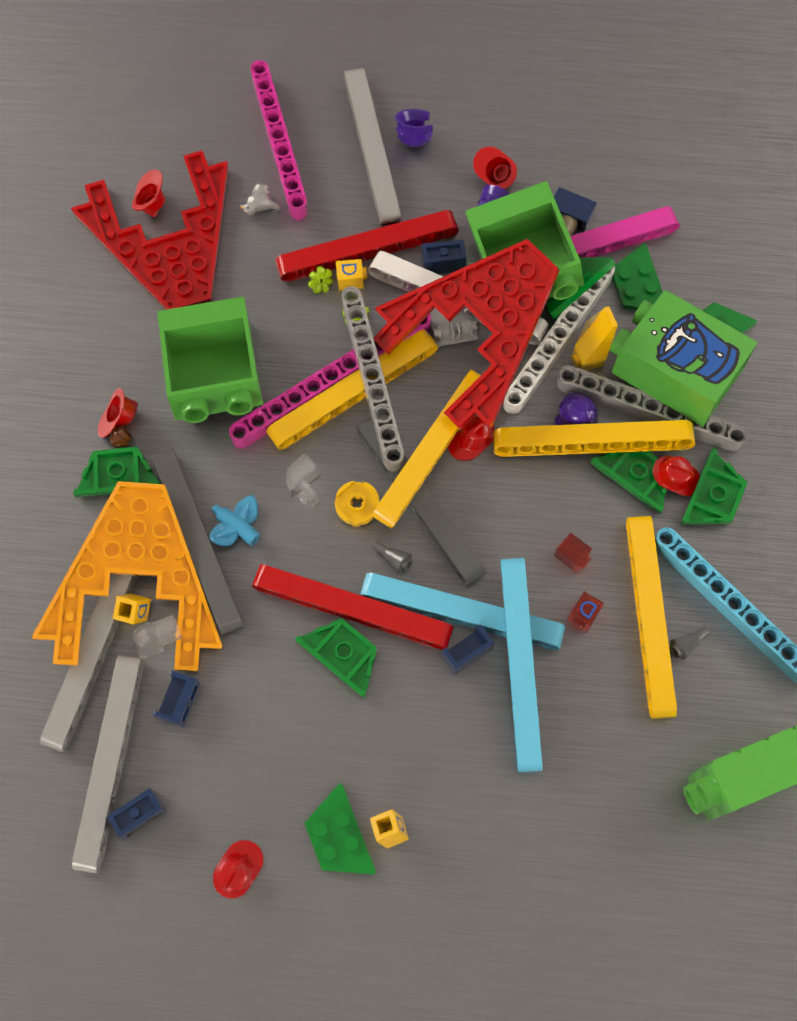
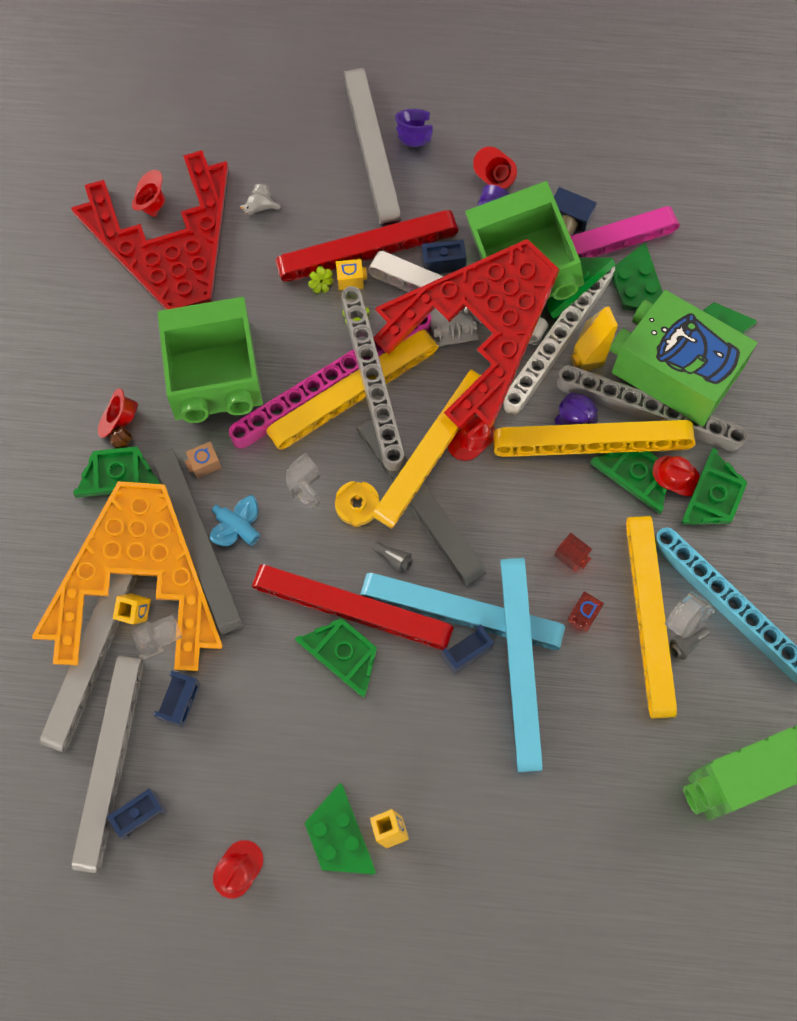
(202, 460): none -> medium nougat brick
(279, 140): dark pink beam -> none
(689, 614): none -> clear brick

